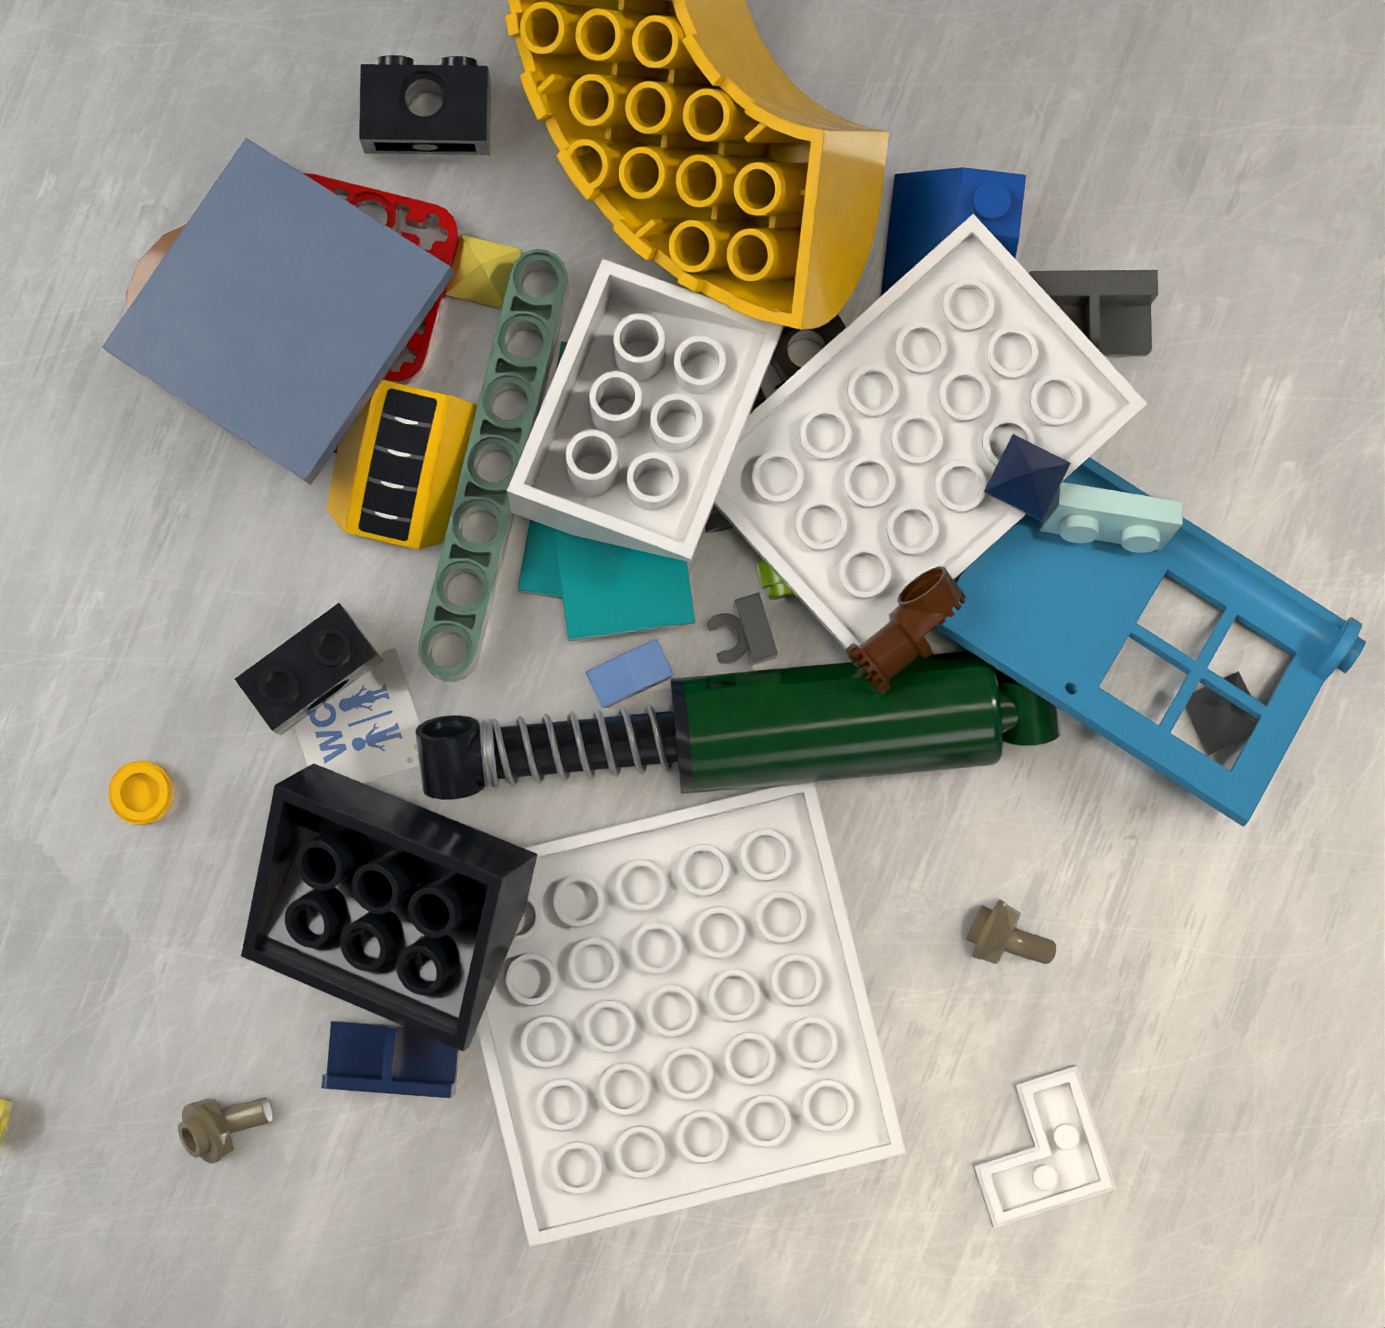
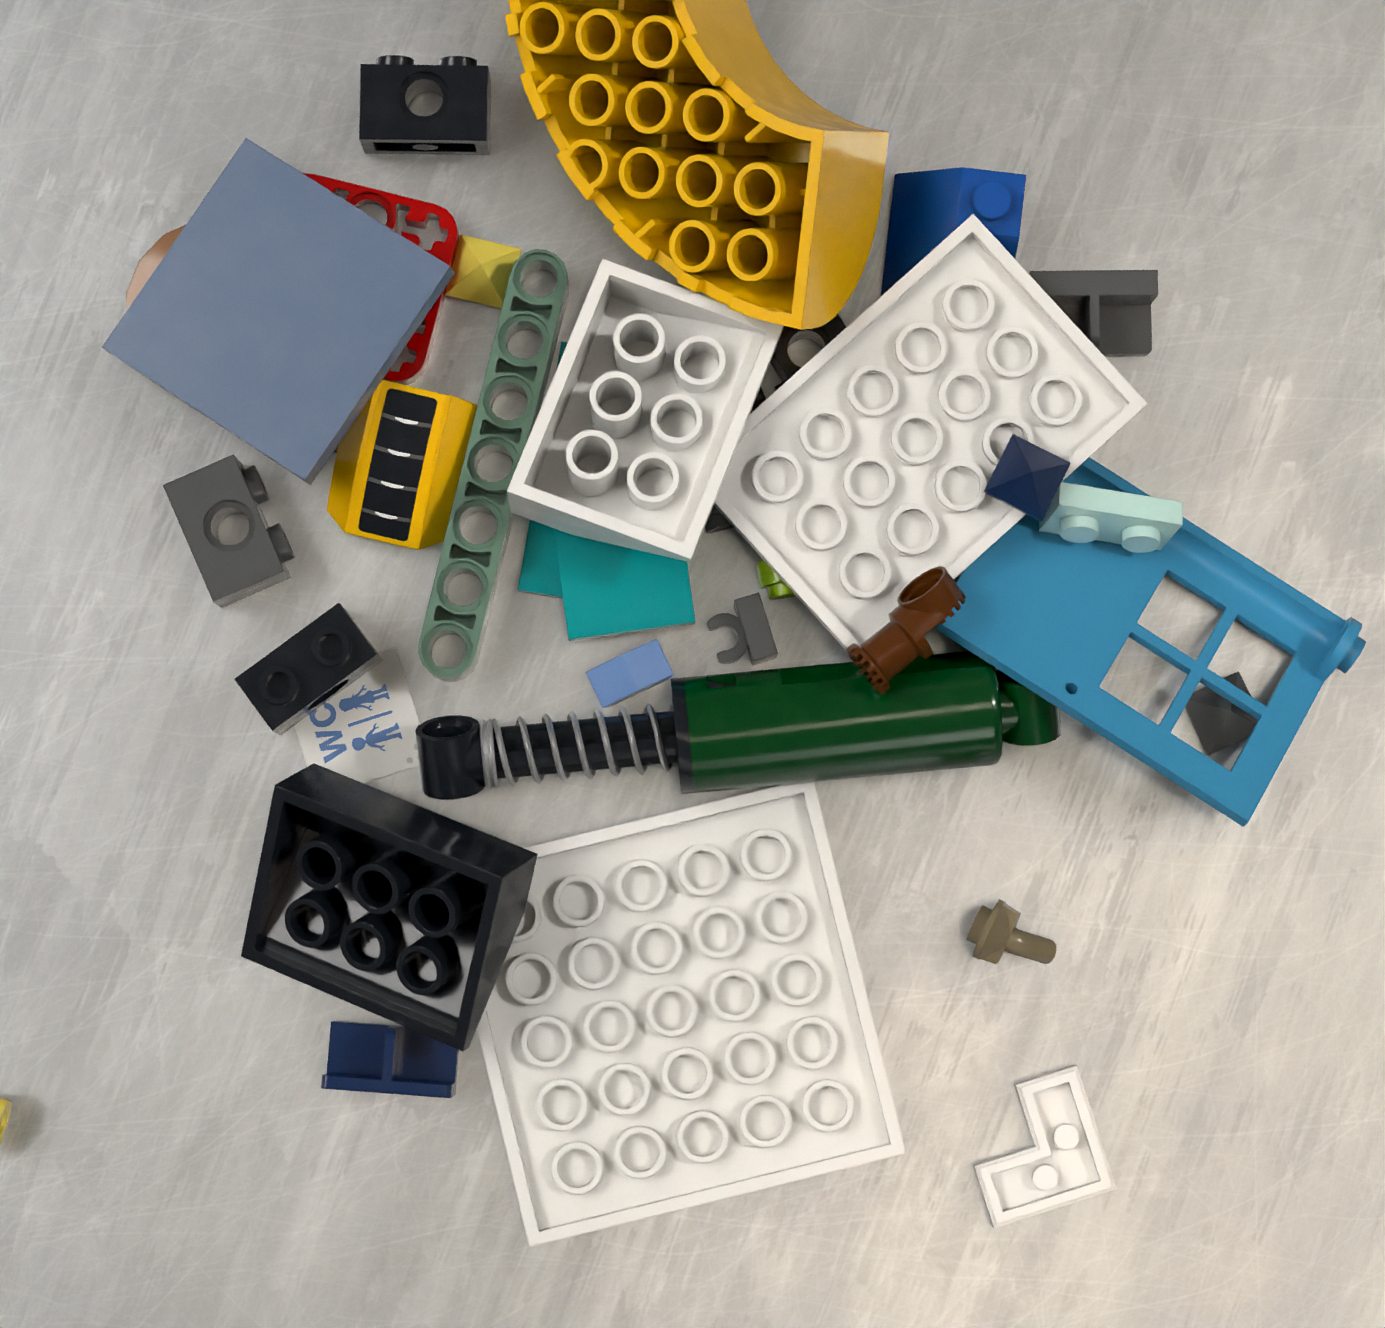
(141, 793): yellow tile -> none
(202, 503): none -> dark grey brick
(207, 1129): dark tan plate -> none

